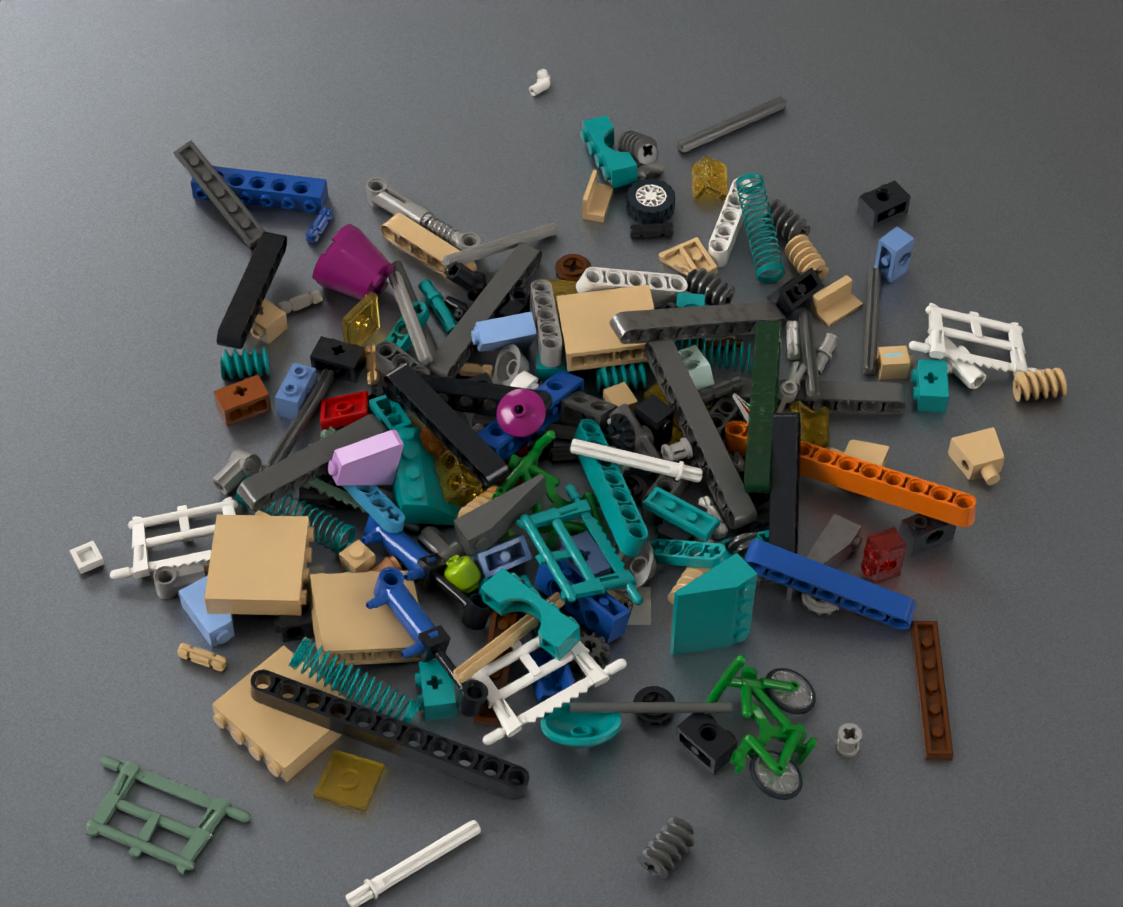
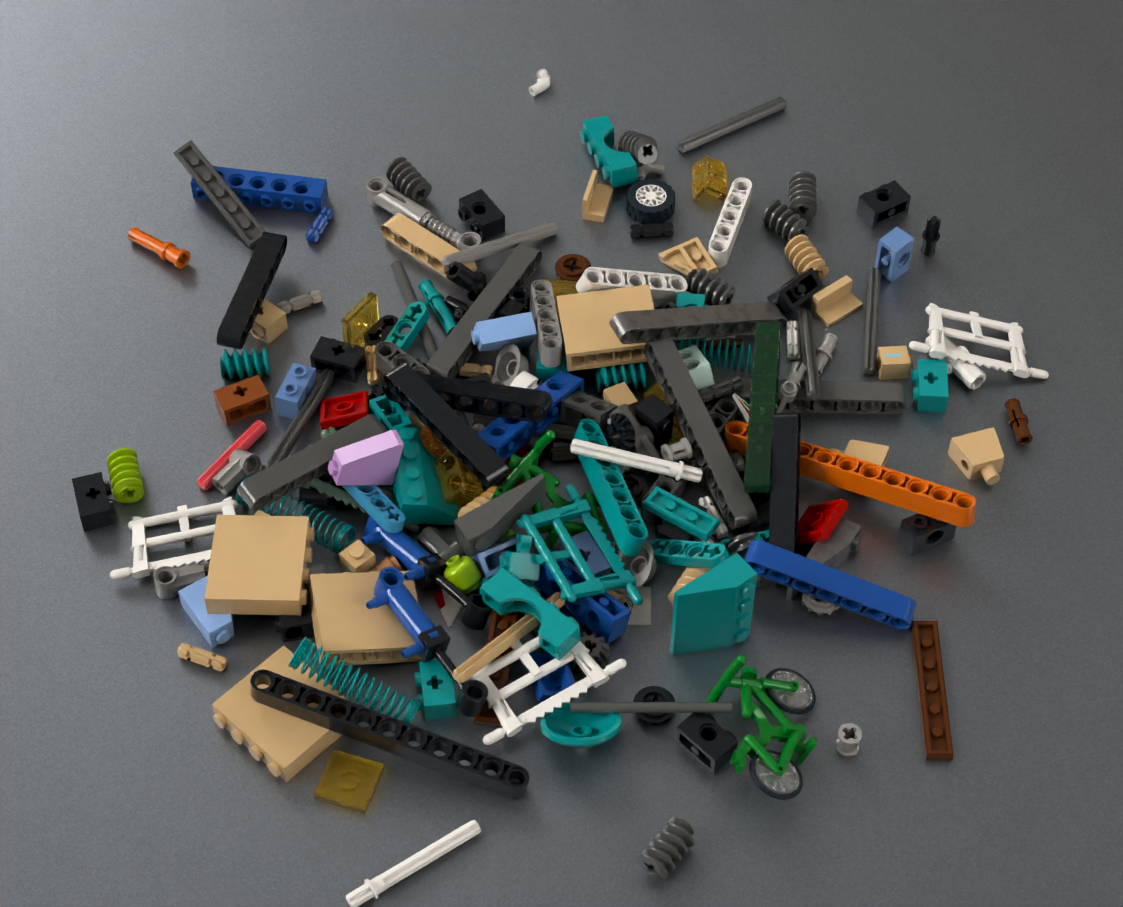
(86, 557): white plate -> none
(92, 501): none -> black brick
(125, 475): none -> lime piece
(166, 250): none -> orange pin
(198, 837): sand green piece -> none
(244, 442): none -> coral axle
(352, 265): magenta cone -> none
(378, 330): none -> black beam
(408, 180): none -> dark grey piece
(410, 318): light grey axle -> none
(448, 606): none -> white sticker
(481, 215): none -> black brick
(521, 562): none -> teal brick
(529, 420): magenta dish -> none
(750, 190): teal piece -> none
(803, 194): none -> dark grey piece
(813, 424): clear yellow bracket -> none
(820, 520): none -> red tile
(883, 556): clear red brick -> none
(930, 236): none -> black axle
(1018, 421): none -> reddish brown pin
(1039, 382): tan piece -> none

